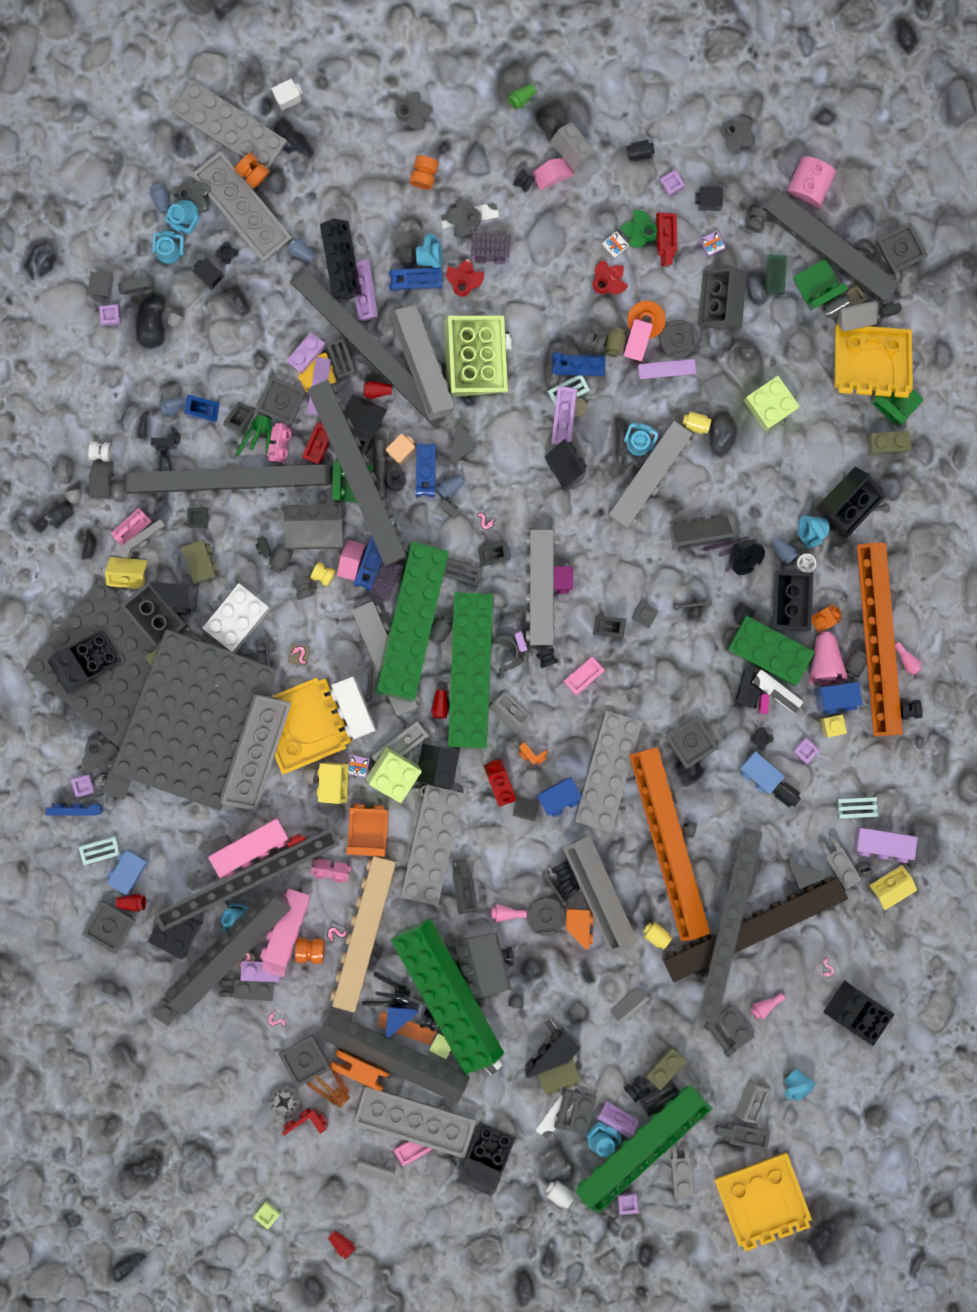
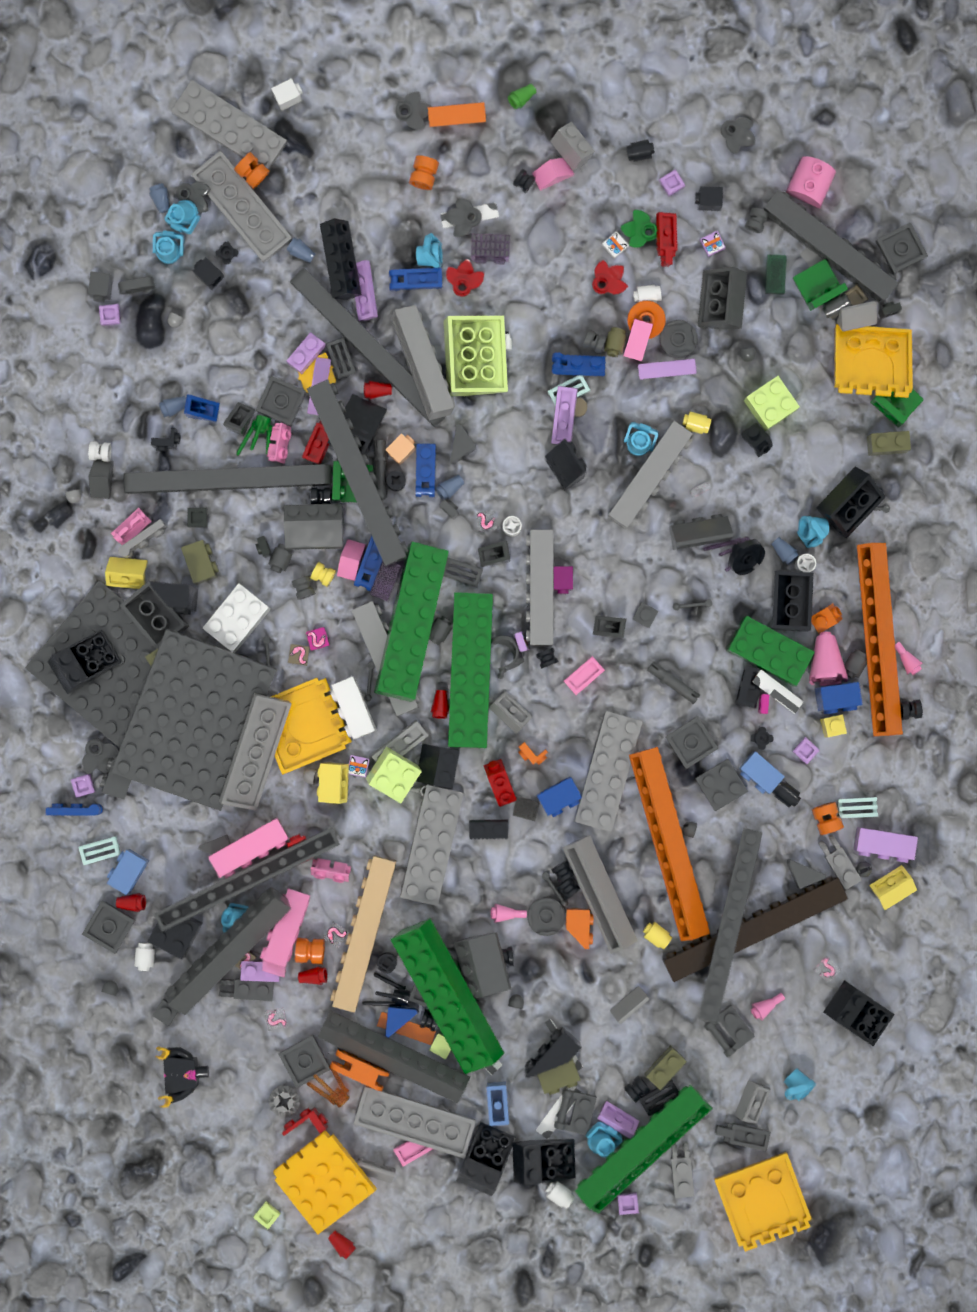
(144, 956): none -> white brick
(180, 1074): none -> black torso
(313, 976): none -> red cone
(317, 638): none -> dark pink tile
(320, 496): none -> black wheel
(323, 1181): none -> yellow hinge
(367, 830): orange panel -> none
(387, 962): none -> black wheel
(456, 114): none -> orange tile
(463, 887): dark grey hinge -> none
(488, 829): none -> black brick
(497, 1103): none -> medium blue brick
(512, 526): none -> white wheel
(543, 1161): none -> black slope
(647, 292): none -> white brick
(673, 682): none -> dark grey pin
(721, 785): none -> dark grey plate
(757, 439): none -> black bracket
(828, 825): none -> orange wheel

